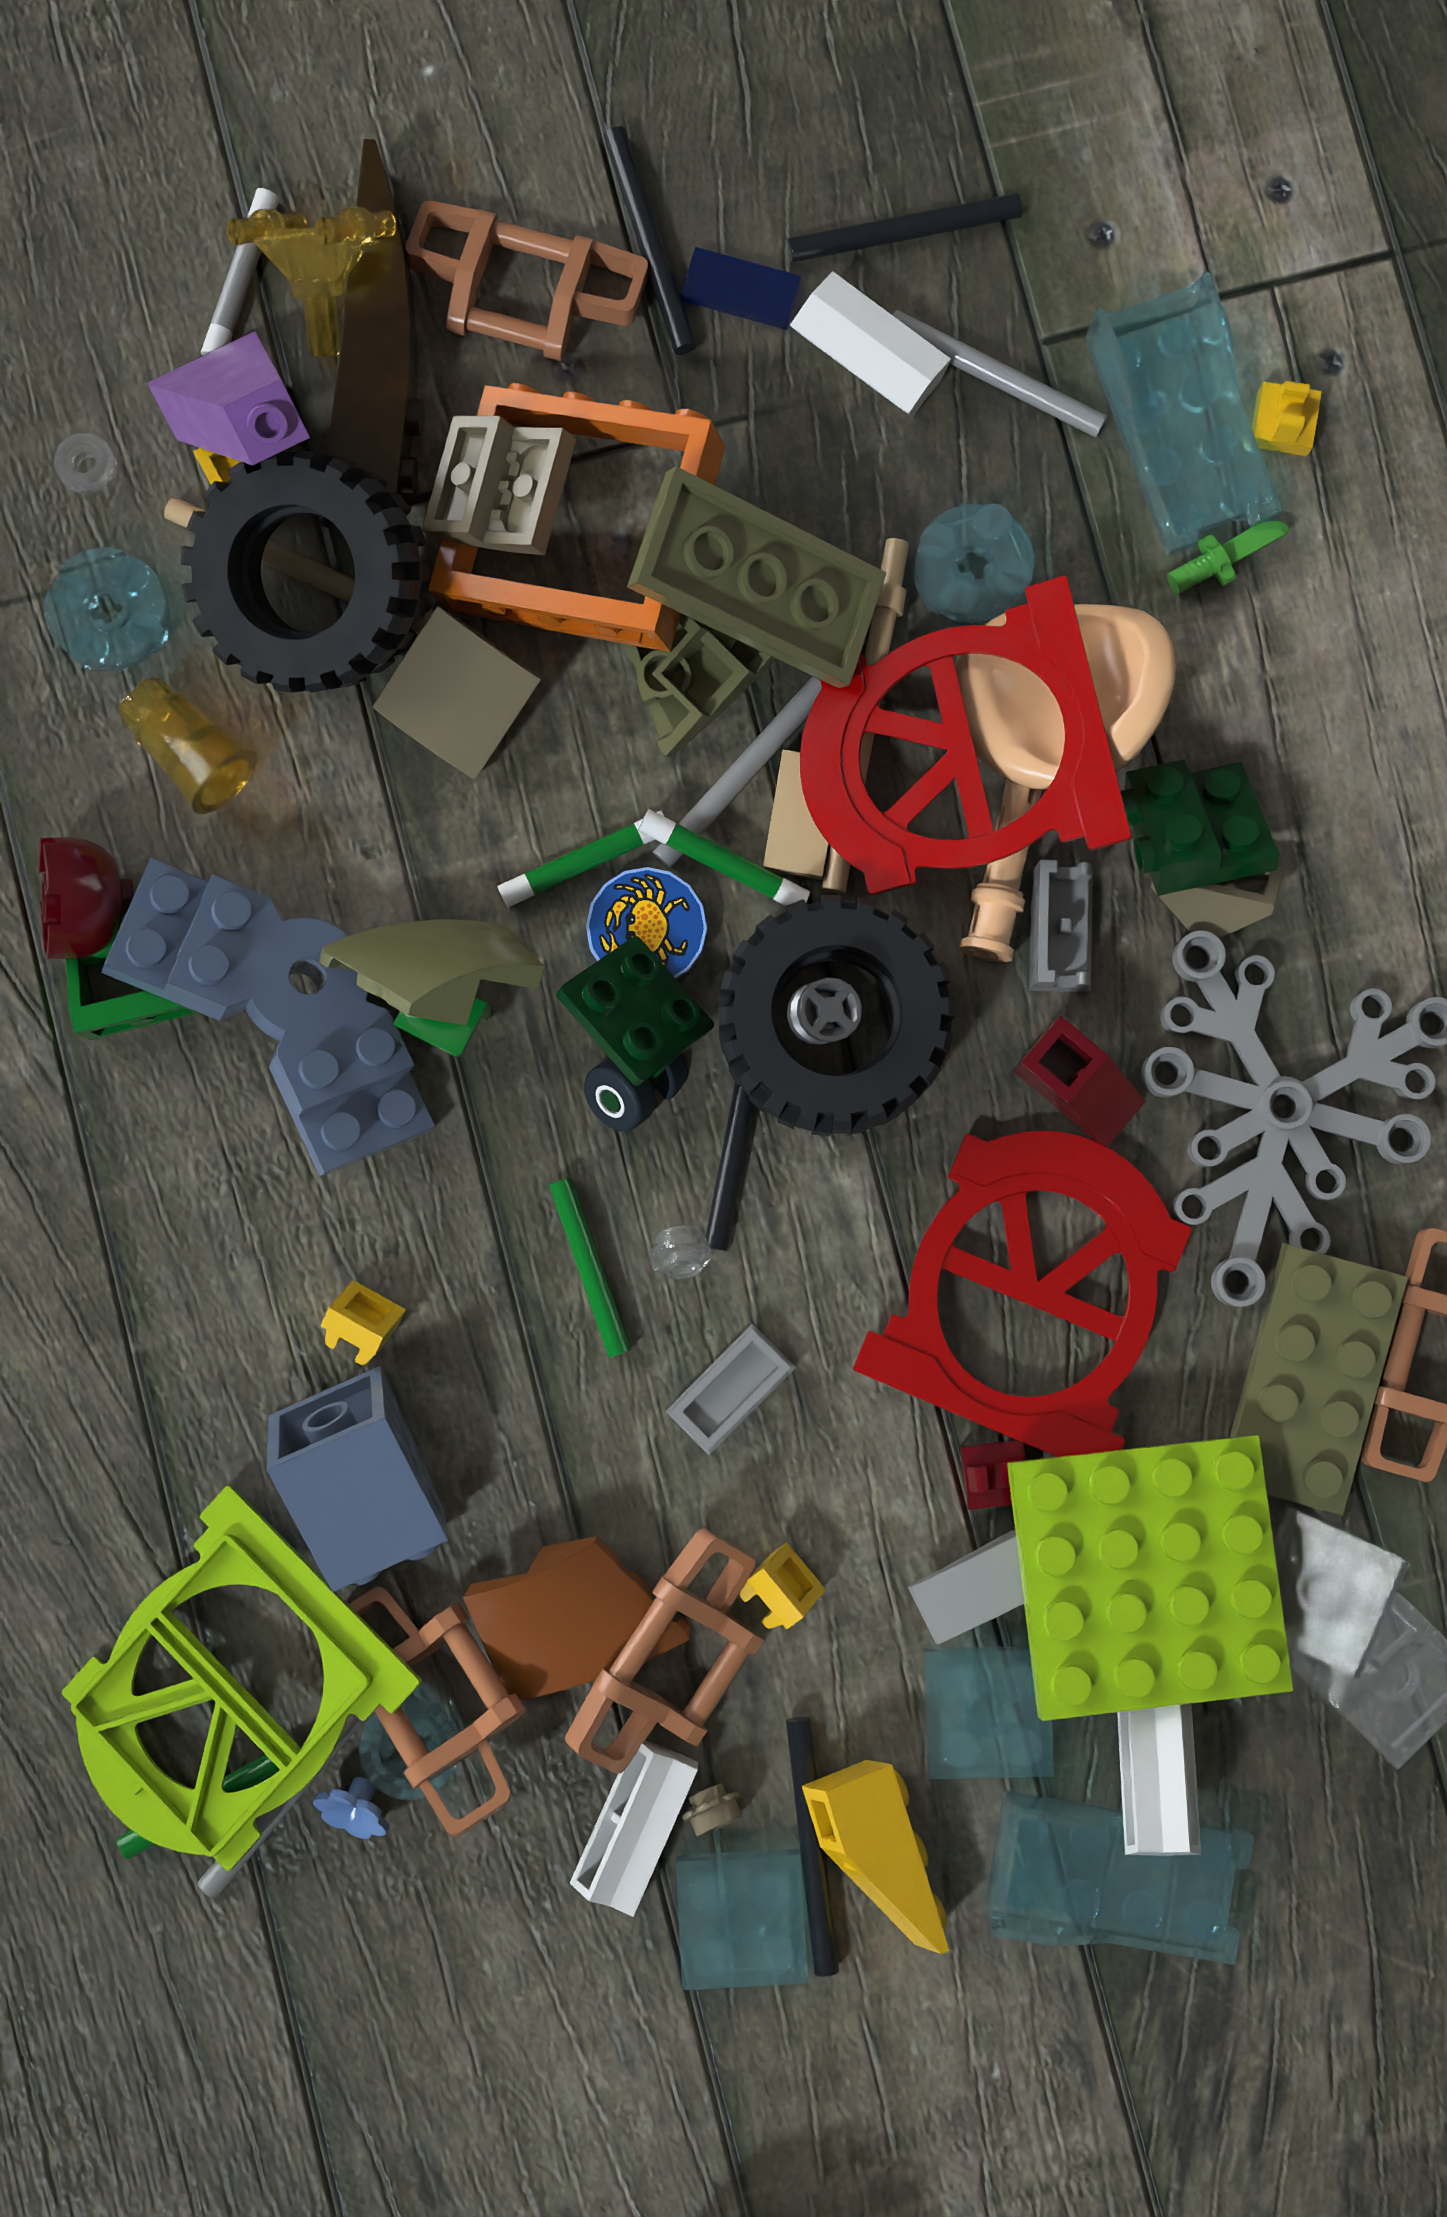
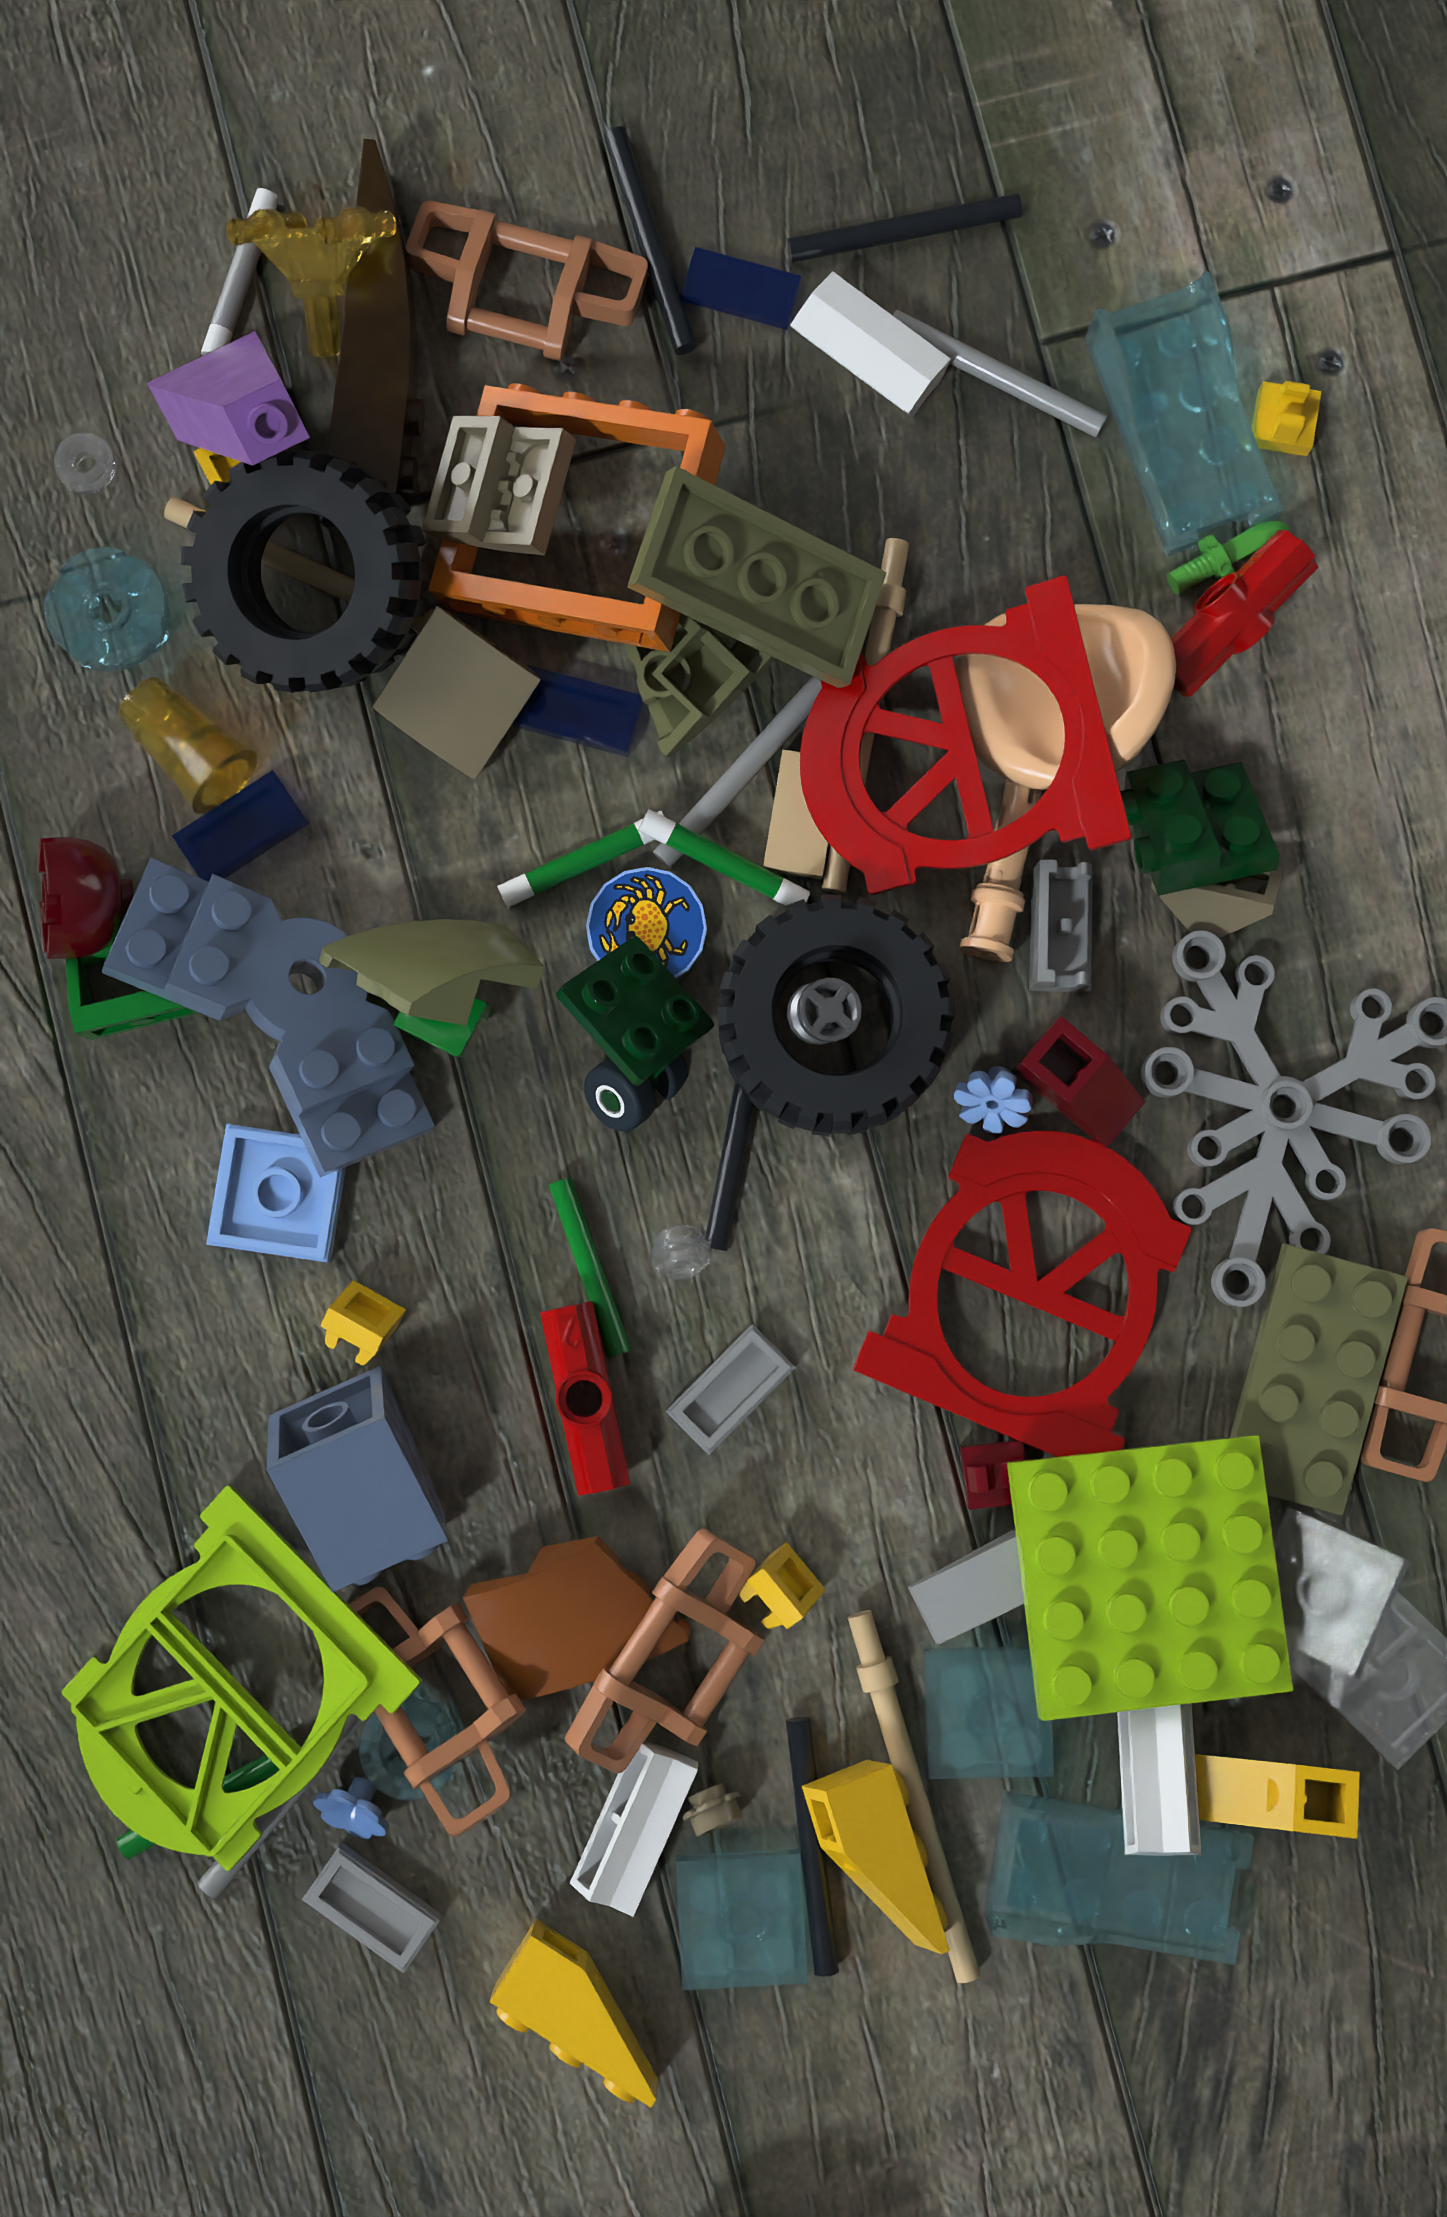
(241, 828): none -> clear blue tile
(273, 1197): none -> light blue tile
(372, 1907): none -> light grey tile
(564, 1999): none -> yellow slope
(581, 712): none -> clear blue tile
(591, 1439): none -> red piece
(879, 1677): none -> tan bar
(987, 533): clear light blue plate -> none
(993, 1099): none -> light blue plant
(1239, 609): none -> red piece
(1278, 1795): none -> yellow slope

